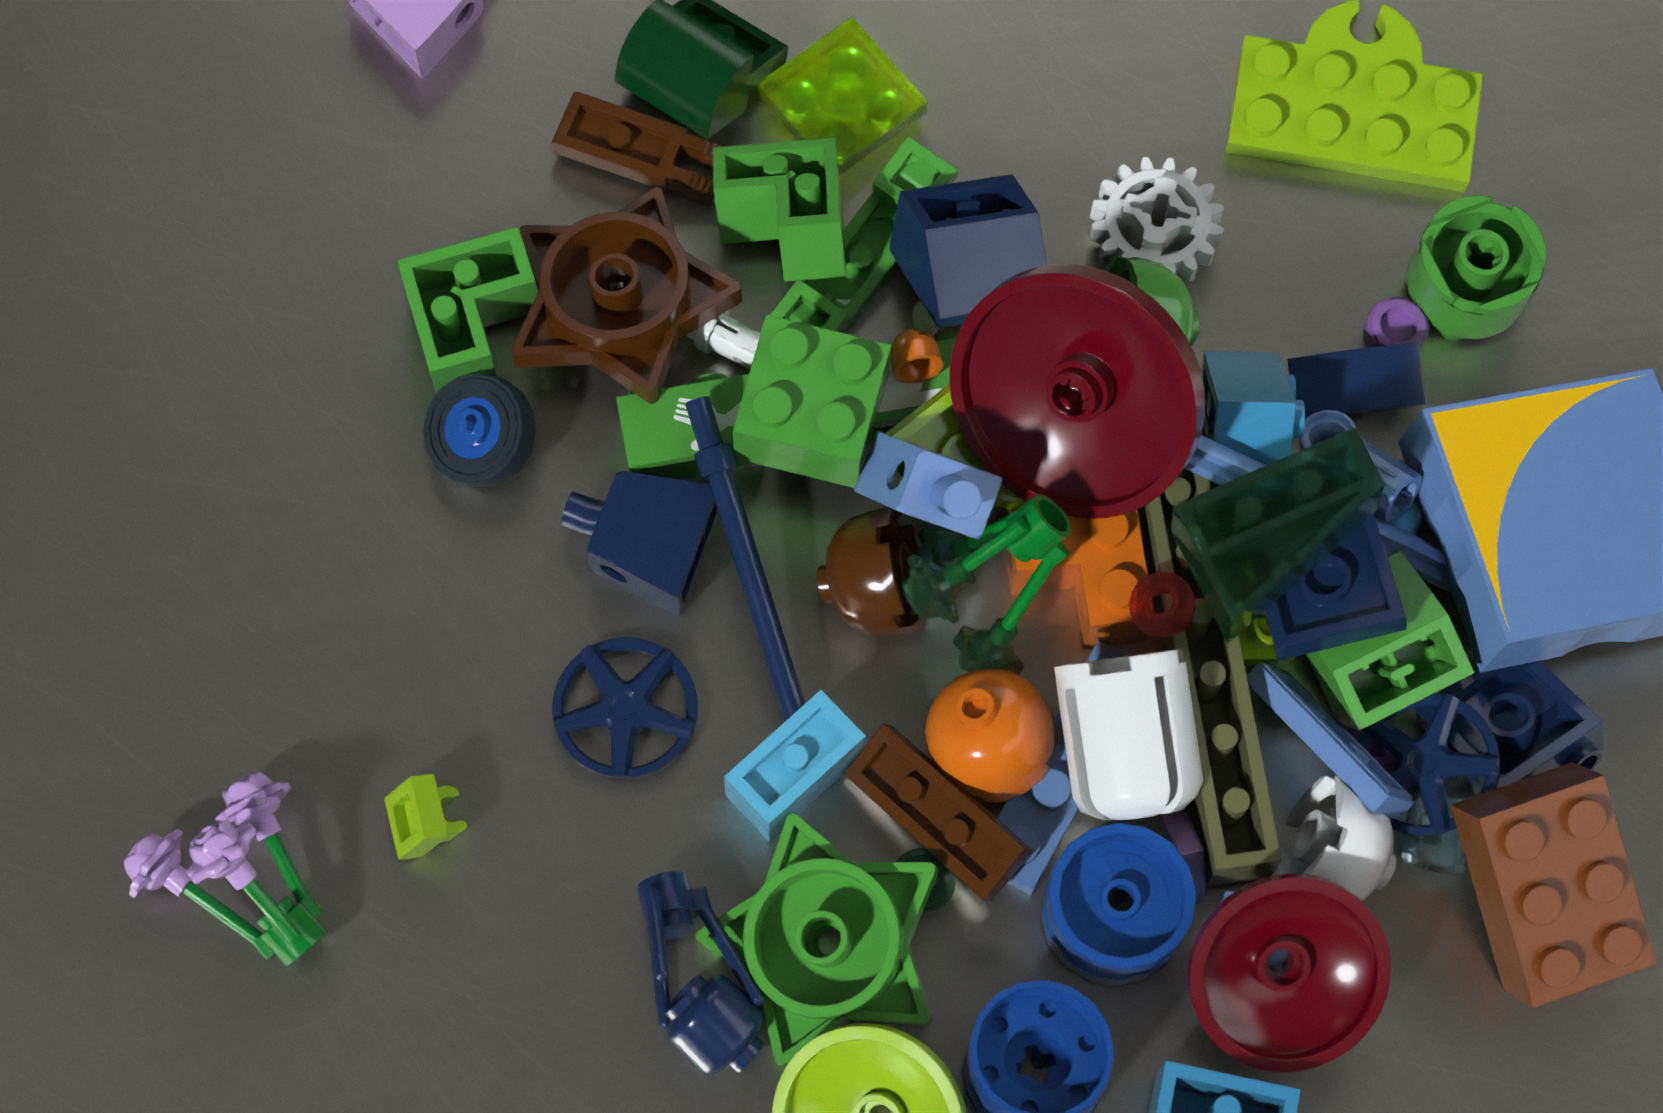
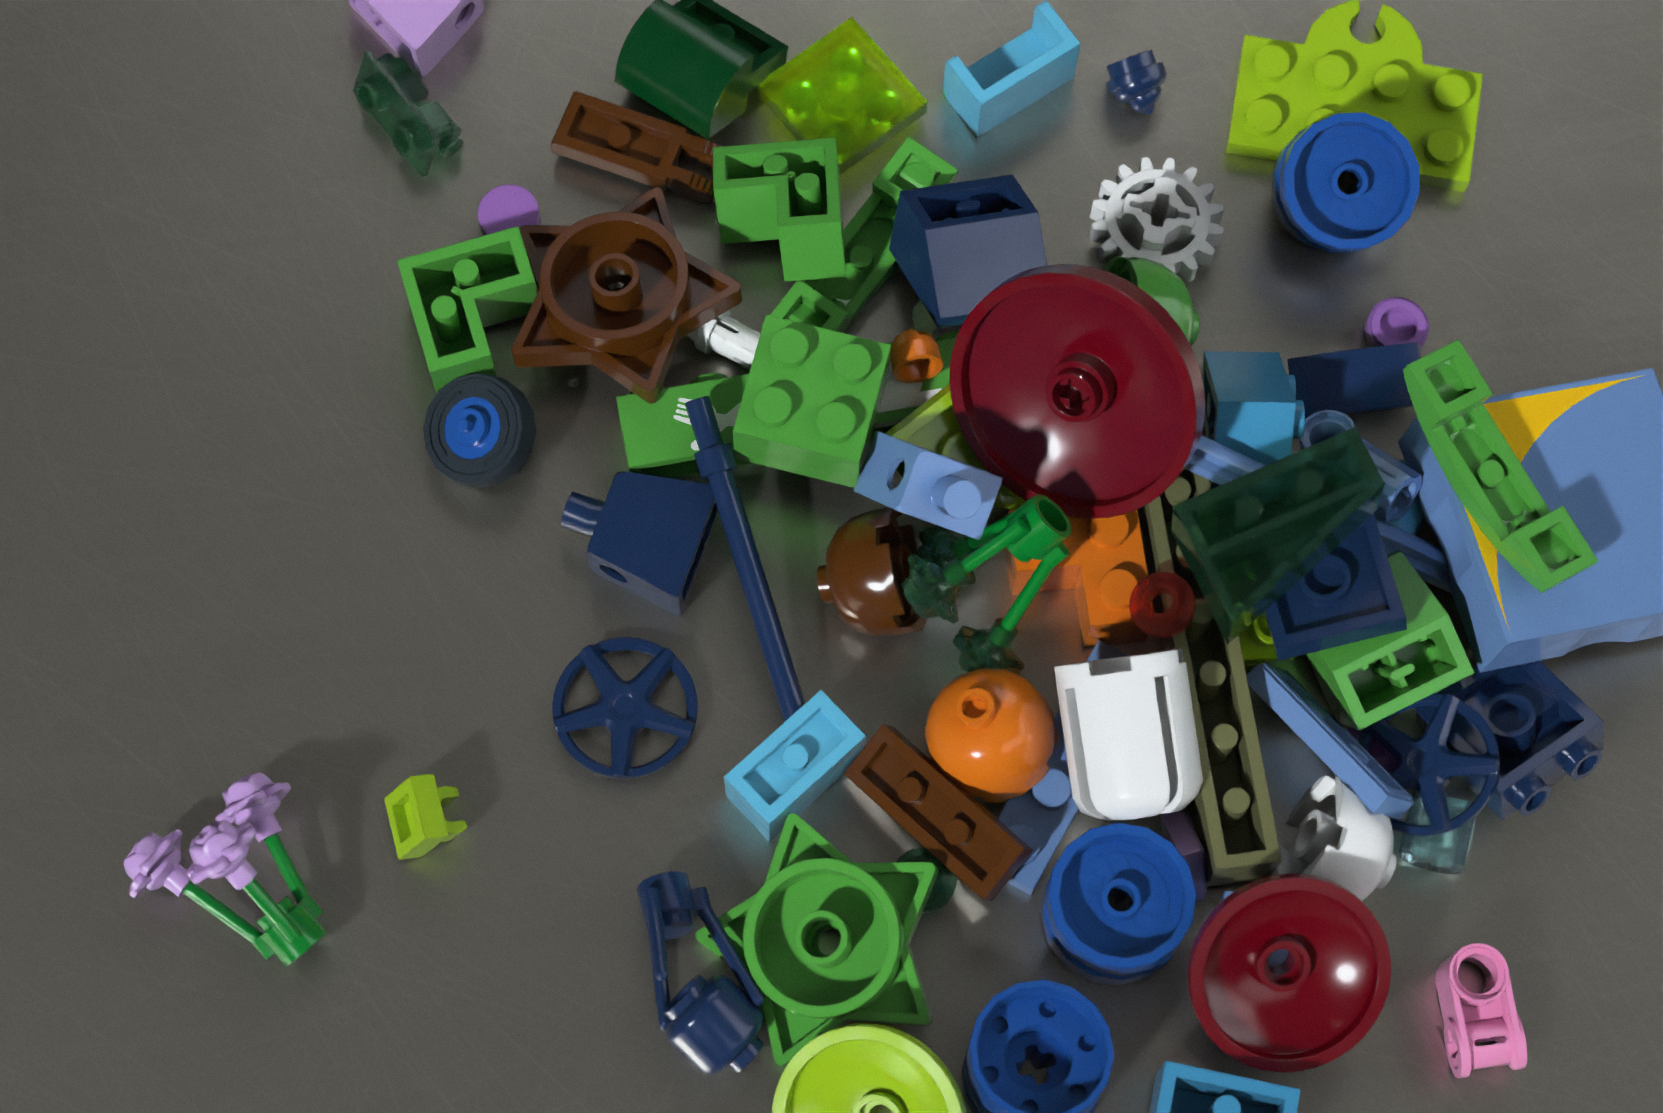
(390, 93): none -> clear green hinge
(507, 208): none -> medium lavender tile
(1013, 73): none -> medium azure panel
(1137, 81): none -> dark blue plate
(1377, 200): none -> blue wheel
(1476, 267): bright green brick -> none
(1480, 1017): none -> bright pink piece
(1487, 474): none -> bright green slope
(1553, 884): dark orange brick -> none

